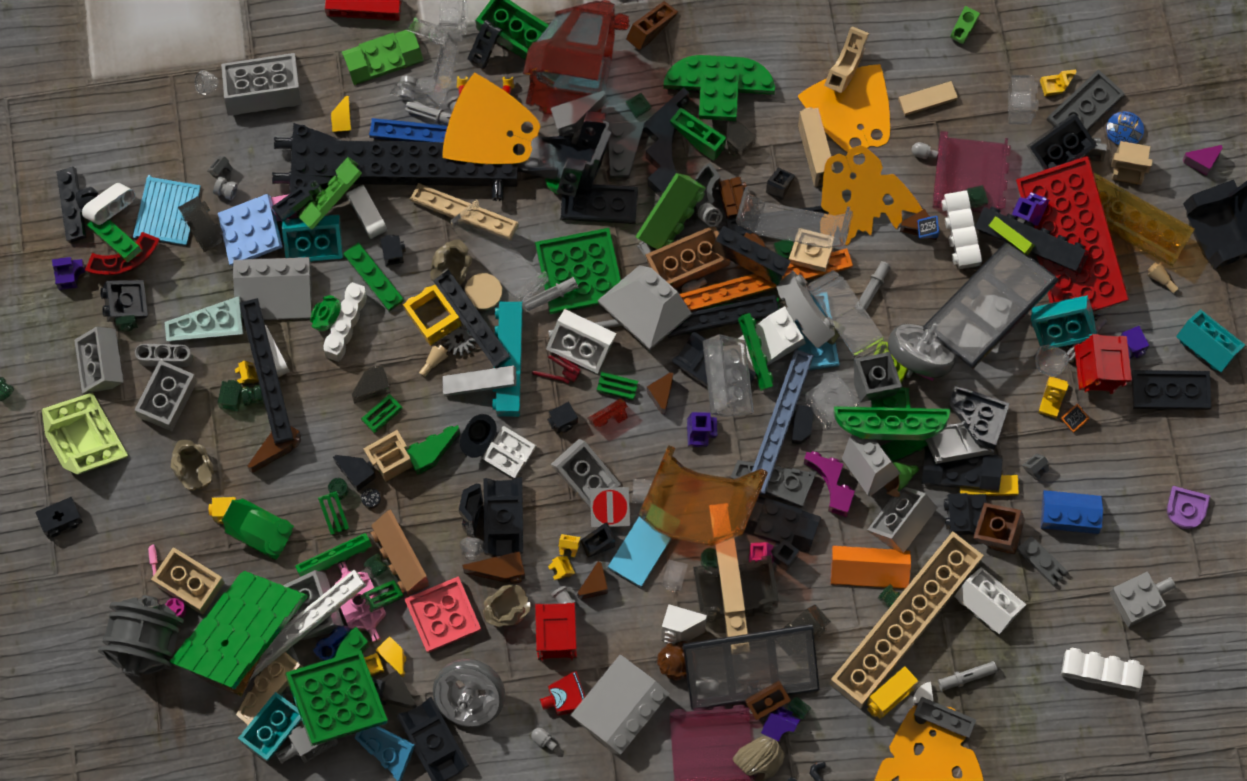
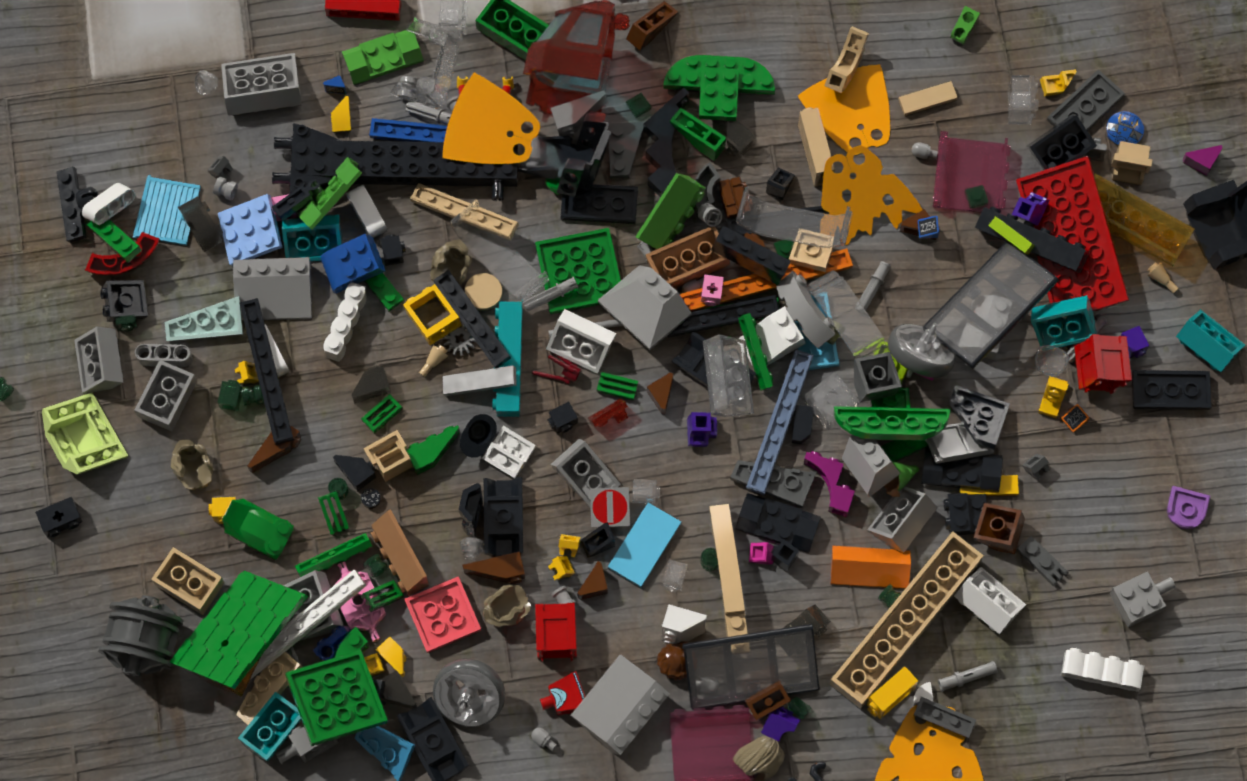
(67, 272): dark purple brick -> none
(153, 558): bright pink piece -> none
(176, 604): dark pink wheel -> none
(325, 313): green tile -> none
(335, 85): none -> blue slope
(352, 262): none -> blue brick
(484, 44): black plate -> none
(699, 505): clear orange windscreen -> none
(714, 283): none -> bright pink brick
(757, 588): clear smoke windscreen -> none
(962, 230): white brick -> none
(1071, 512): blue slope -> none

